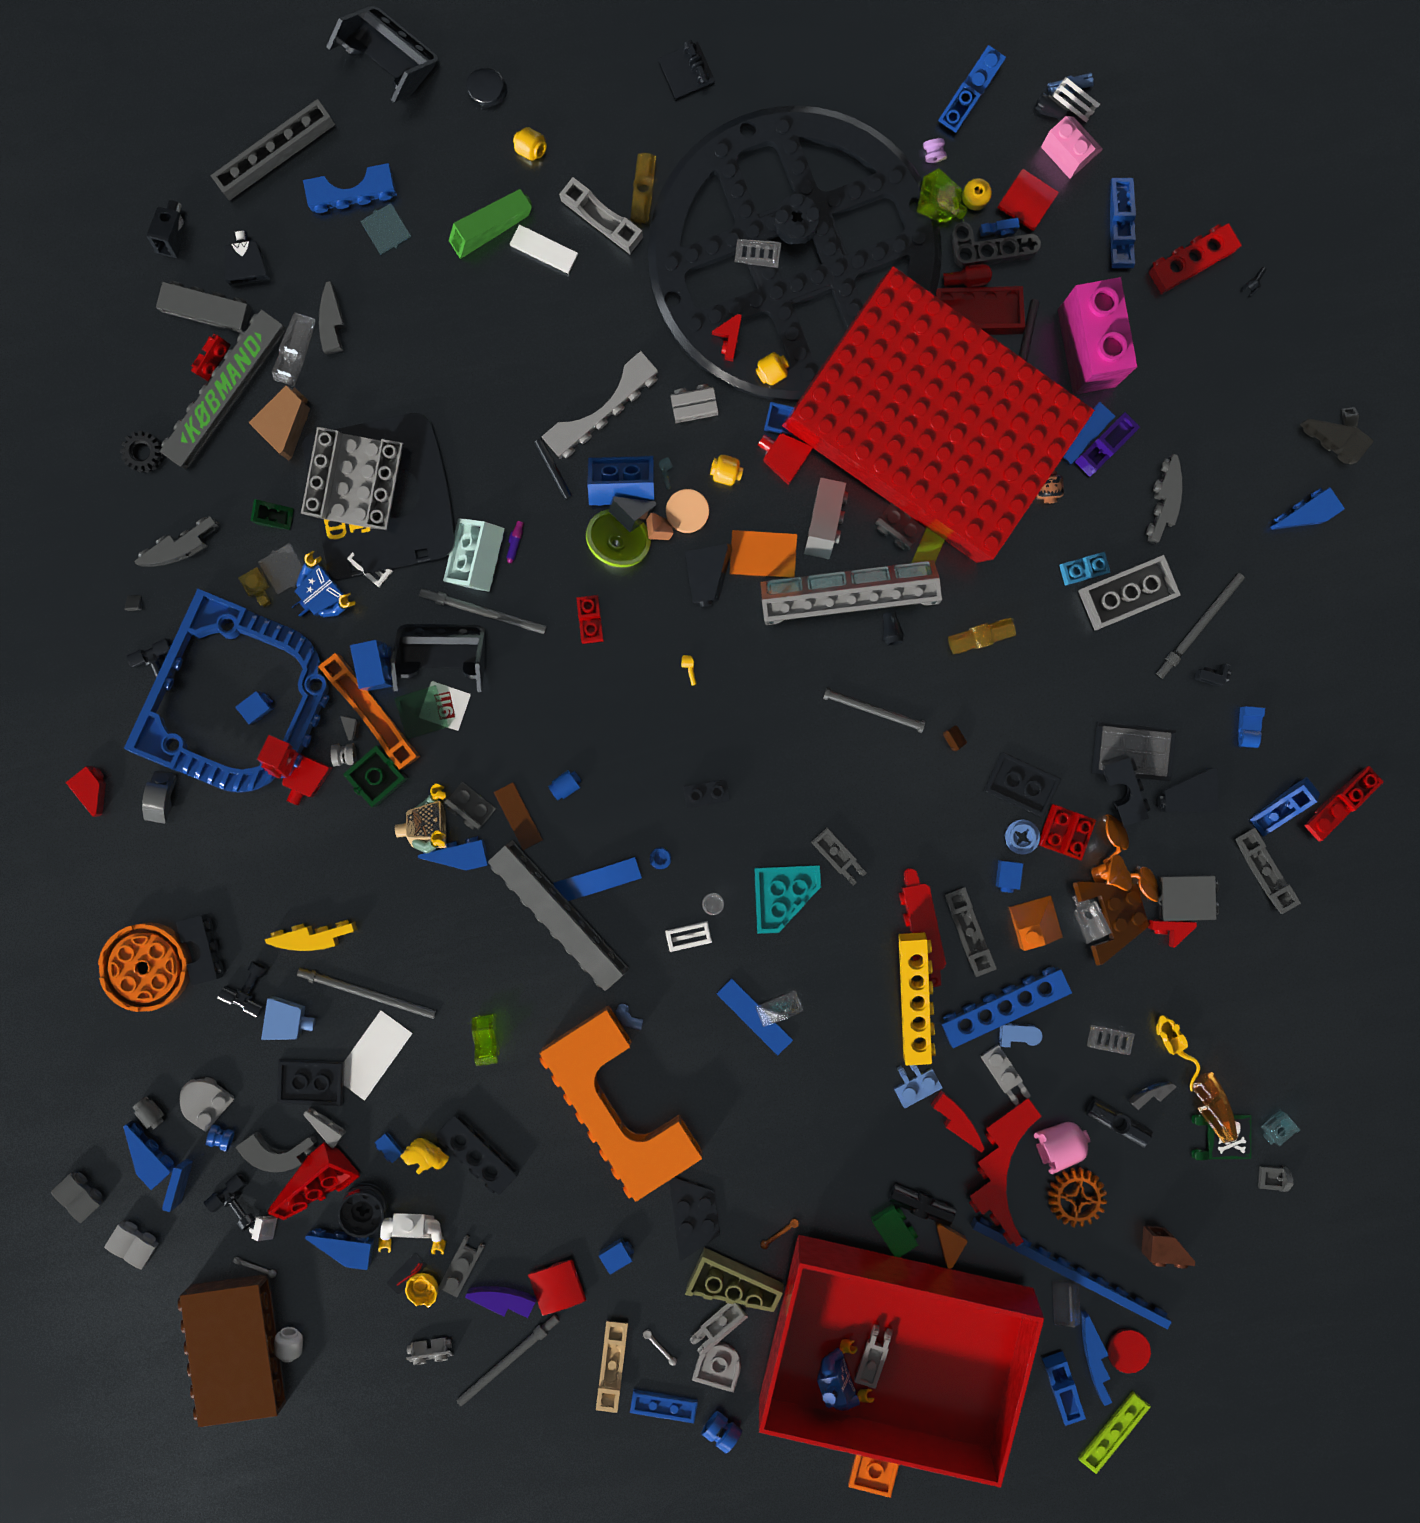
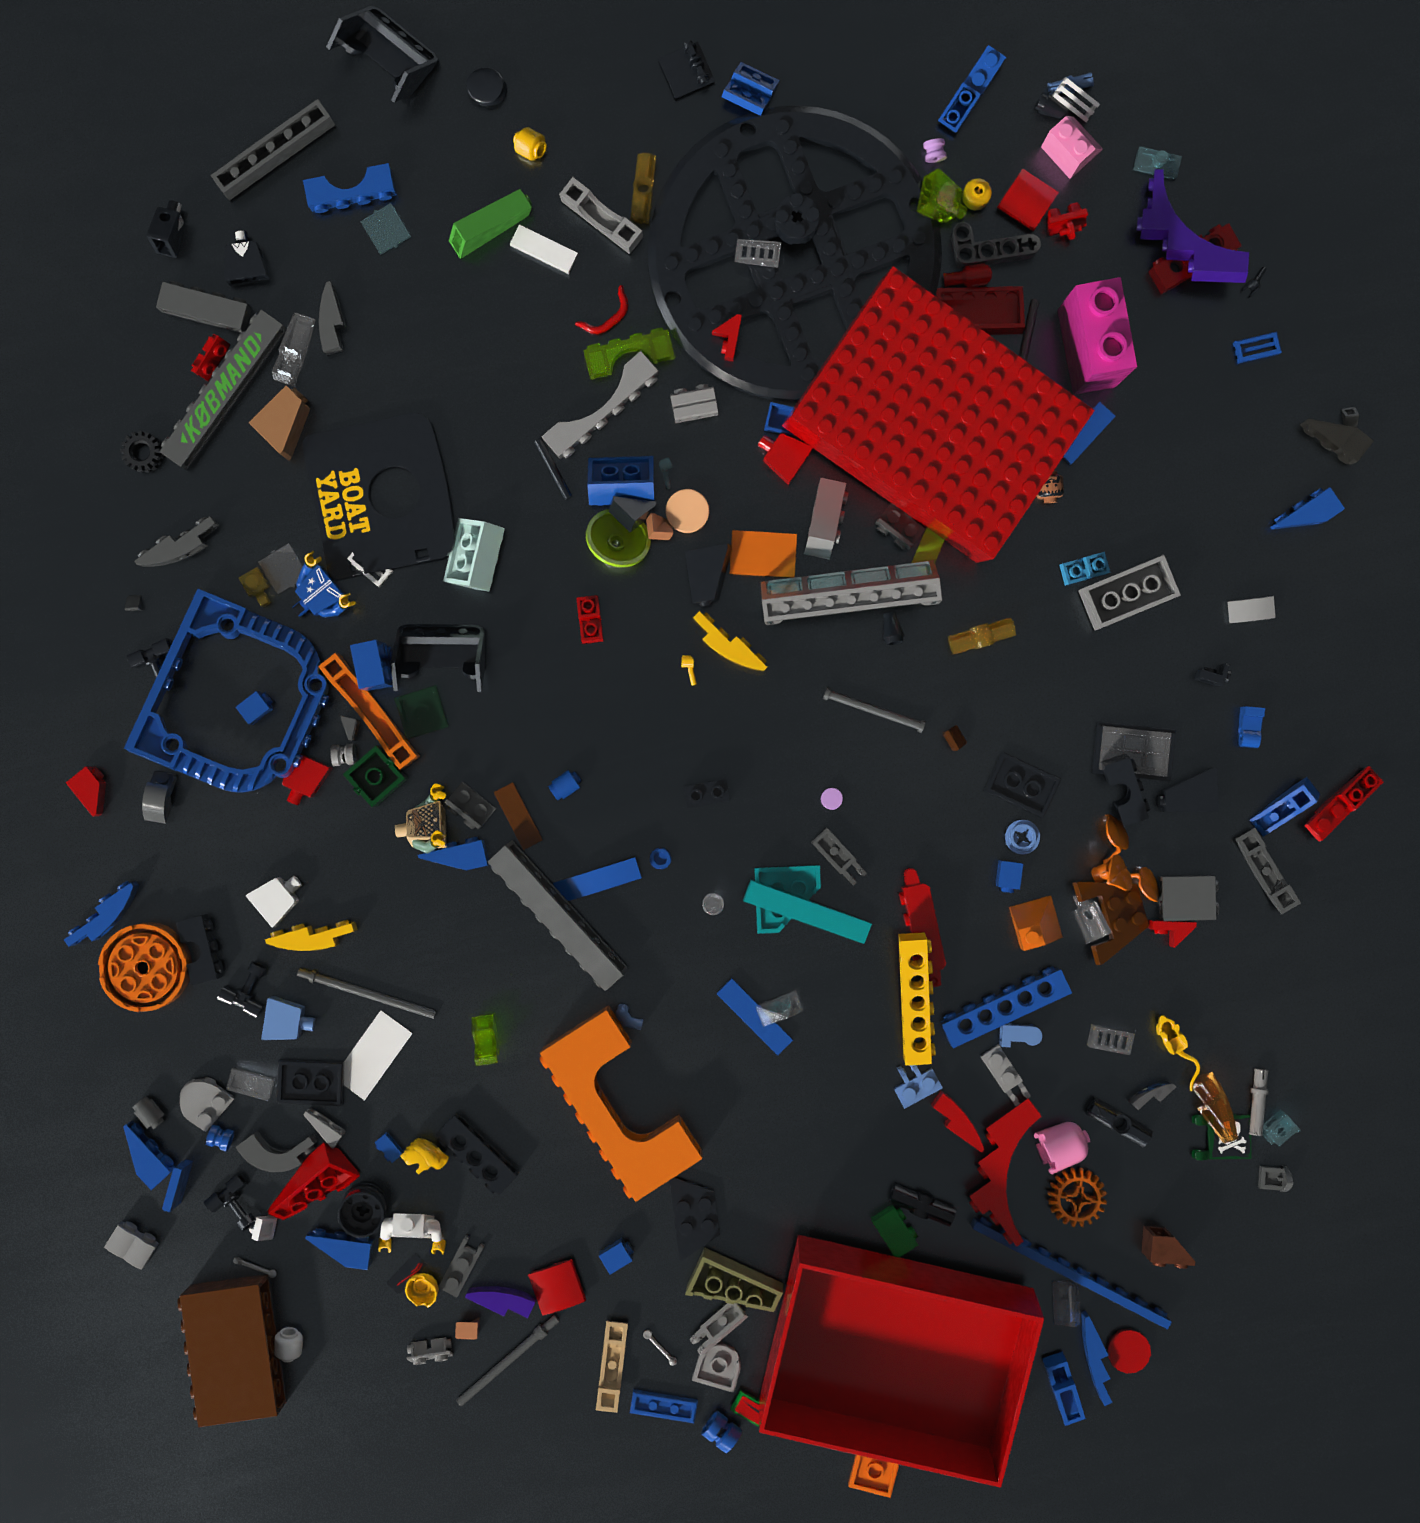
(77, 1196): dark grey brick -> none
(110, 912): none -> blue slope
(250, 1084): none -> clear plate
(271, 514): dark green slope -> none
(275, 899): none -> white torso
(277, 757): red arch -> none
(351, 479): light grey slope -> none
(441, 599): dark grey bar -> none
(454, 704): white sticker -> none
(468, 1330): none -> nougat slope
(514, 540): piece -> none
(612, 320): none -> red animal
(655, 346): none -> clear neon green arch
(688, 927): white tile -> none
(726, 470): yellow head -> none
(735, 651): none -> yellow slope
(747, 1407): none -> slope
(750, 88): none -> blue slope
(772, 368): yellow head -> none
(793, 1223): dark orange hinge -> none
(807, 911): none -> teal tile
(831, 798): none -> lavender tile
(836, 1381): blue torso -> none
(873, 1358): light grey hinge -> none
(951, 1243): orange slope -> none
(970, 932): dark grey slope -> none
(1003, 227): blue plate -> none
(1066, 832): red slope -> none
(1067, 223): none -> red hips
(1107, 444): dark purple slope -> none
(1114, 1432): lime tile -> none
(1122, 222): blue slope -> none
(1149, 159): none -> clear light blue tile
(1169, 492): dark grey slope -> none
(1174, 657): dark grey bar -> none
(1205, 259): none -> dark purple arch
(1239, 352): none -> blue tile
(1251, 609): none -> light grey slope
(1258, 1101): none -> light grey pin

